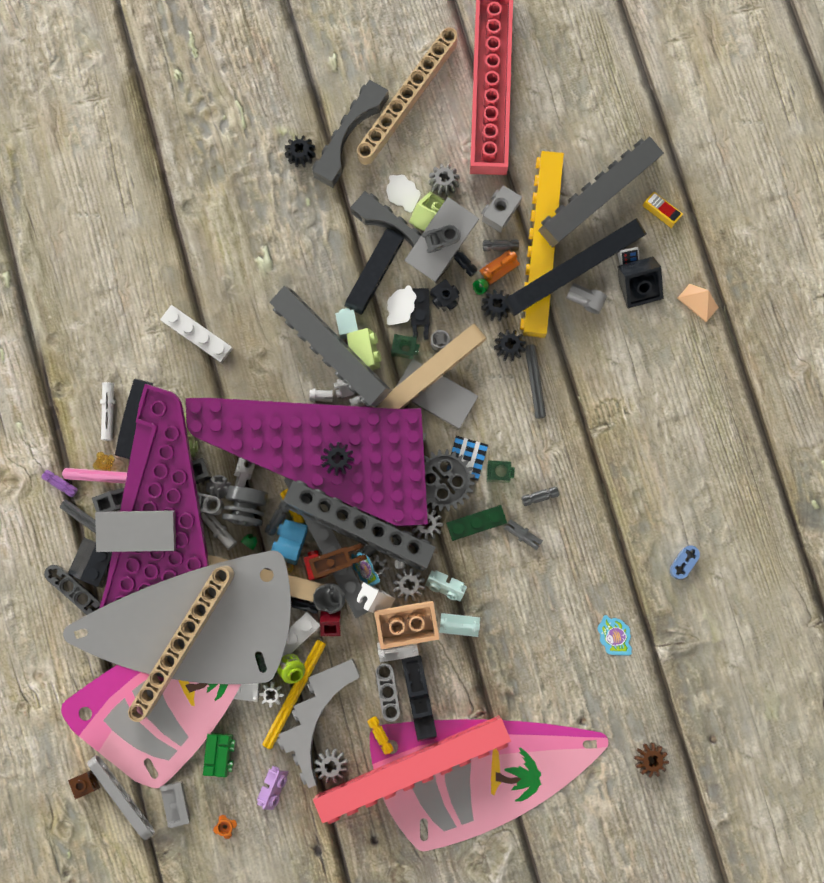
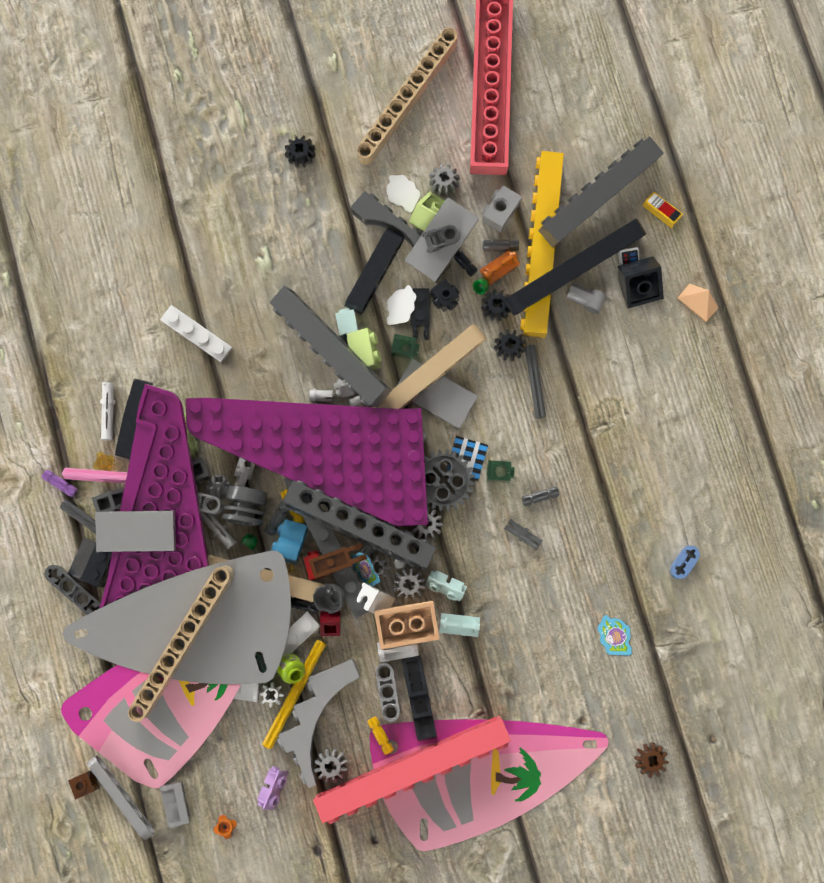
(218, 755): green brick -> none
(332, 454): black gear -> none
(370, 102): dark grey arch -> none
(439, 337): light grey wheel -> none
(476, 523): dark green plate -> none

